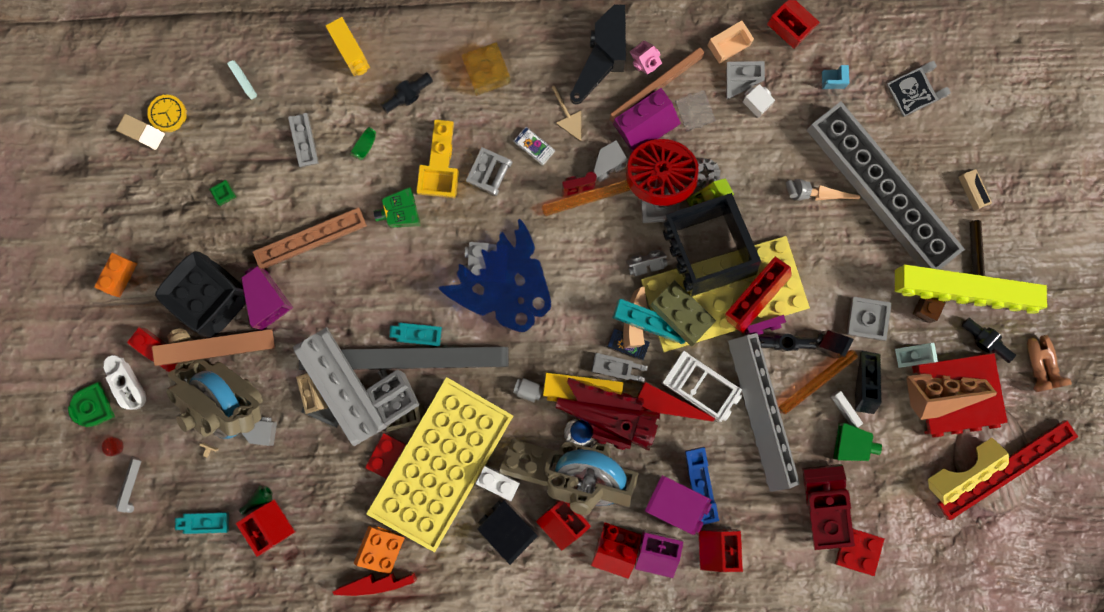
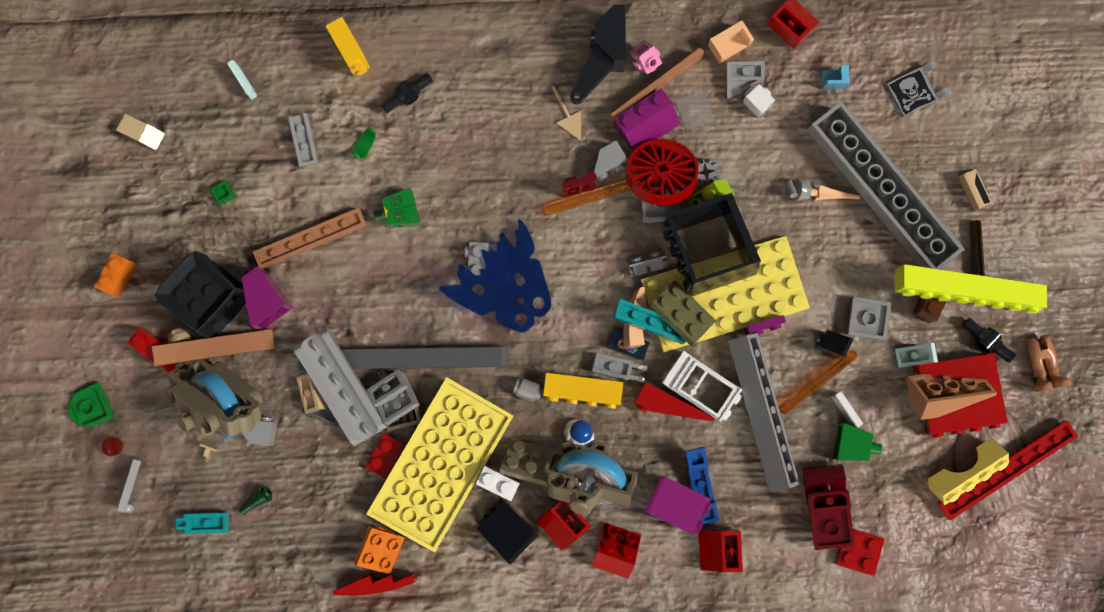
(115, 369): white piece -> none
(167, 113): yellow tile -> none
(265, 528): red slope -> none
(416, 334): teal hinge -> none
(437, 177): yellow plate -> none
(483, 168): light grey plate -> none
(486, 69): clear yellow brick -> none
(534, 146): tile -> none
(608, 412): dark red piece -> none
(659, 554): magenta slope -> none
(758, 294): red brick -> none
(795, 342): black pin -> none
(868, 383): black slope -> none

